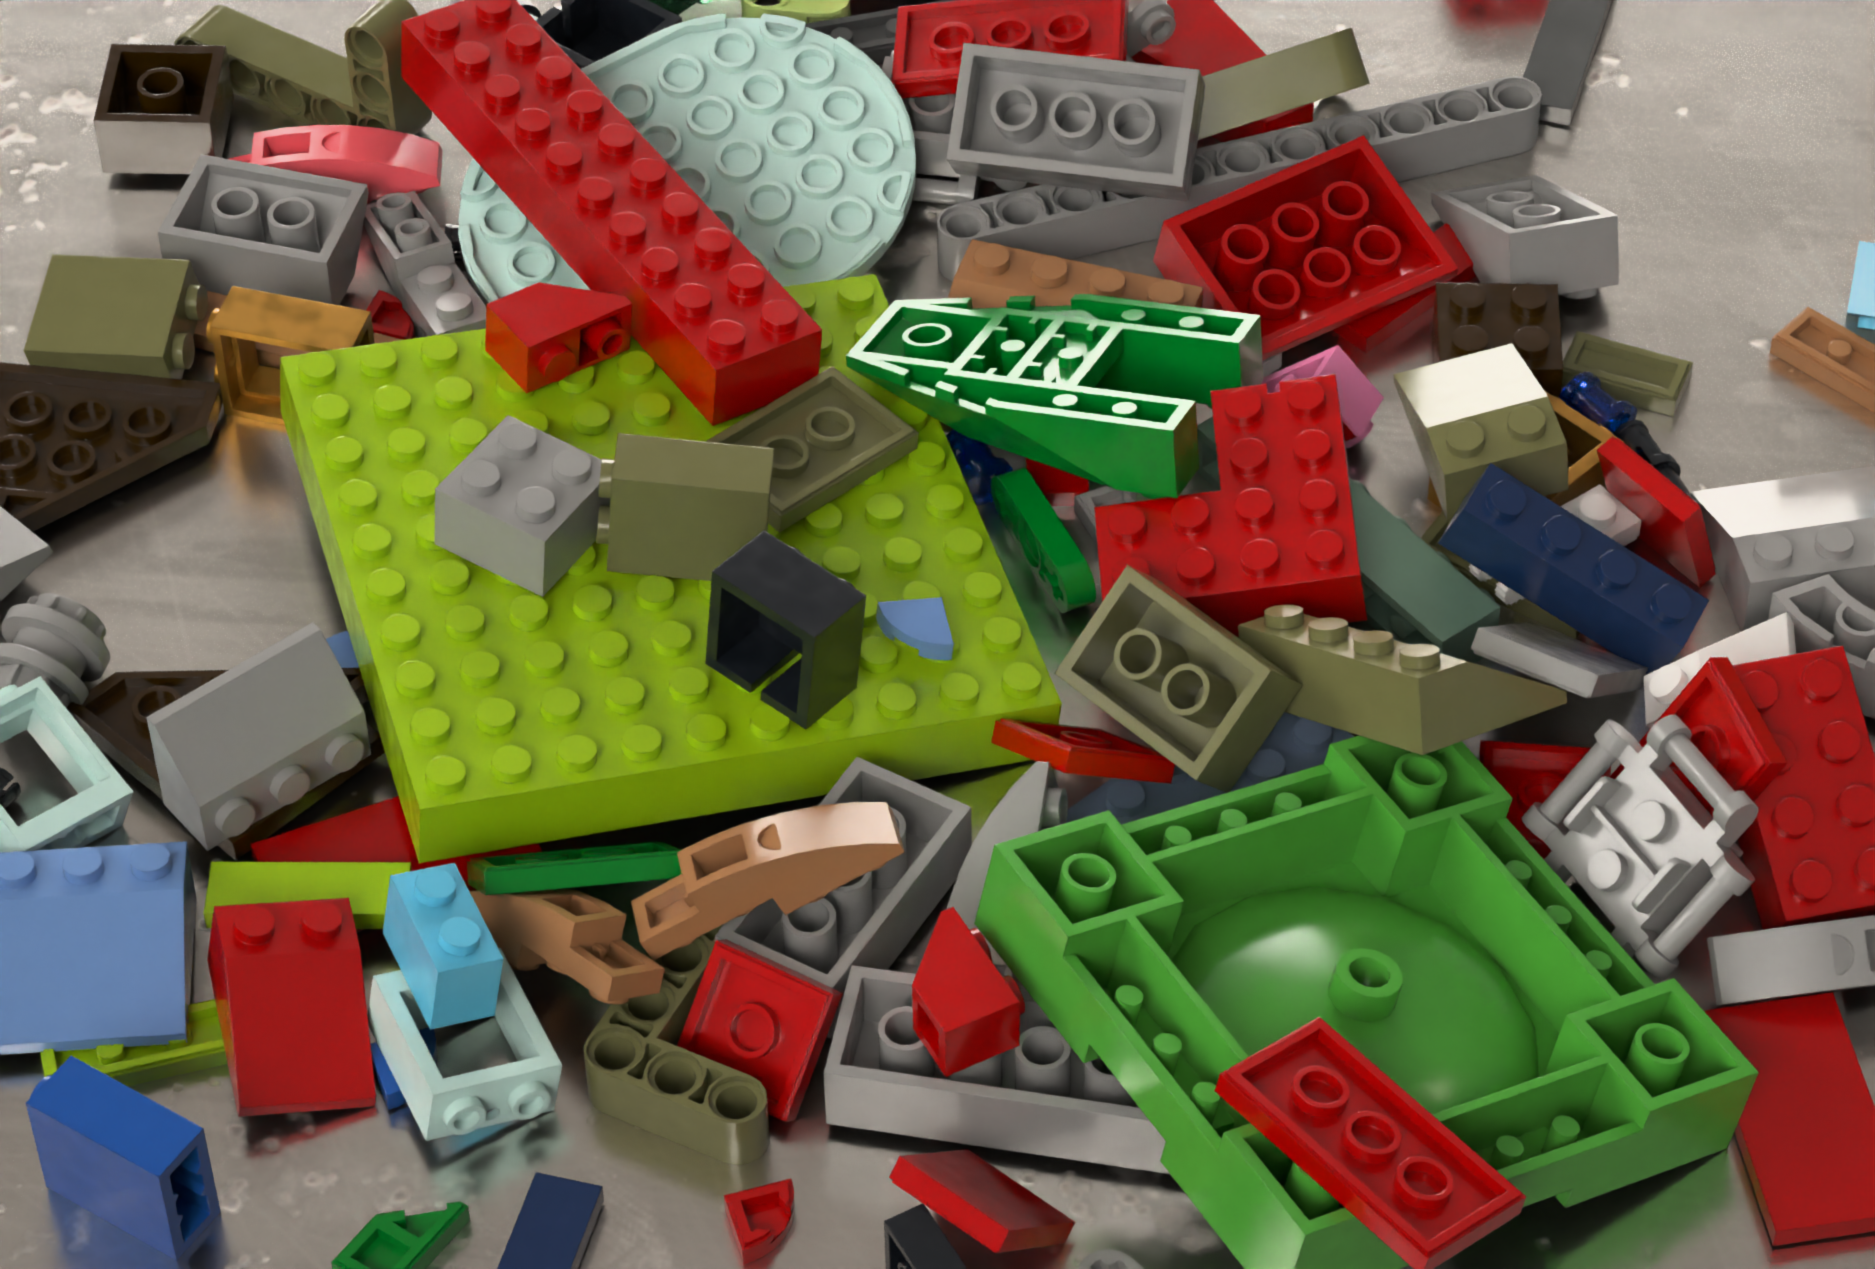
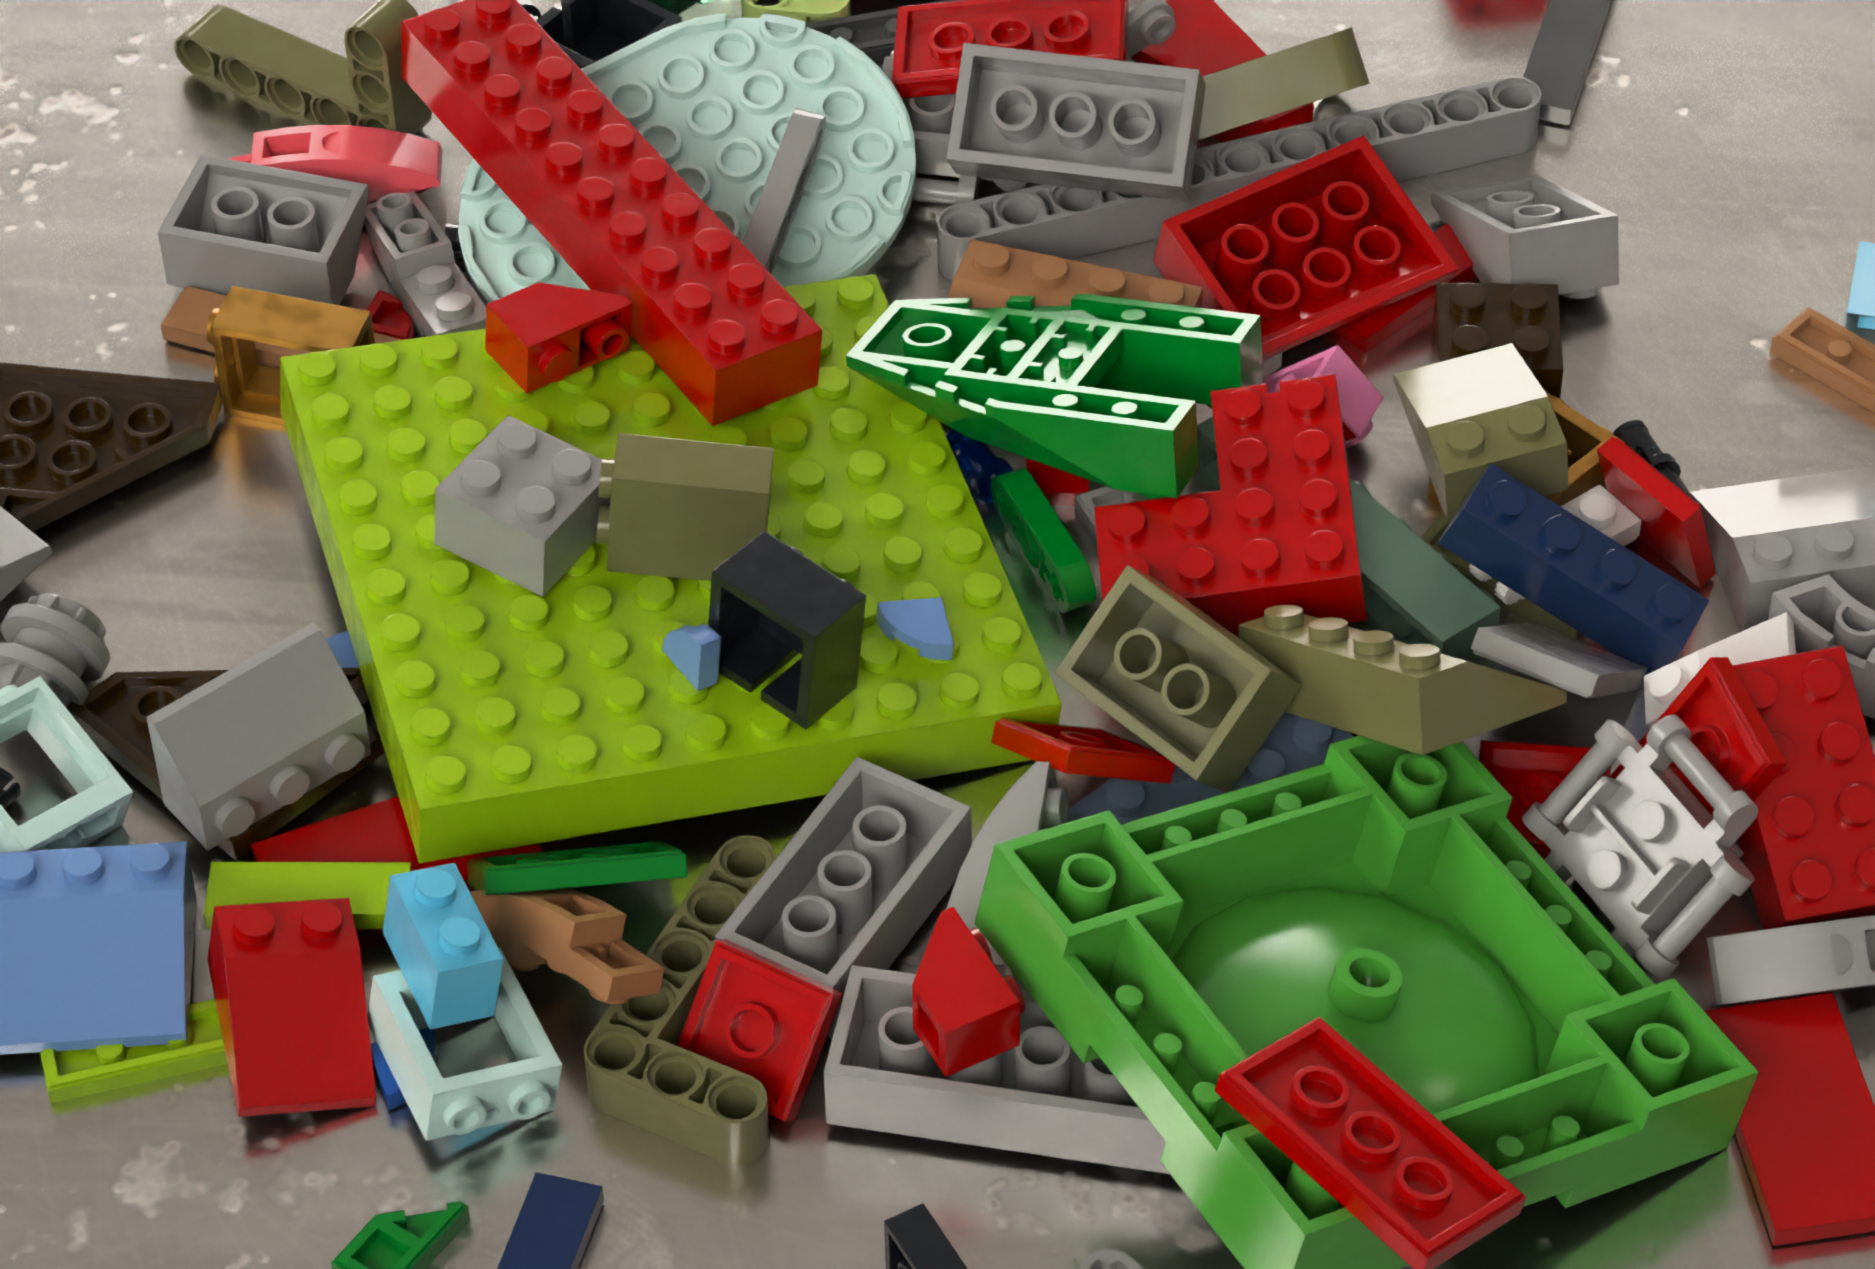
(117, 315): olive brick -> none
(123, 1157): blue brick -> none
(162, 107): dark brown brick -> none
(695, 654): none -> medium blue tile
(760, 1218): red tile -> none
(780, 857): medium nougat slope -> none
(784, 186): none -> light grey beam
(823, 441): olive tile -> none
(981, 1200): red tile -> none
(1590, 400): clear blue bush -> none
(1629, 372): olive tile -> none

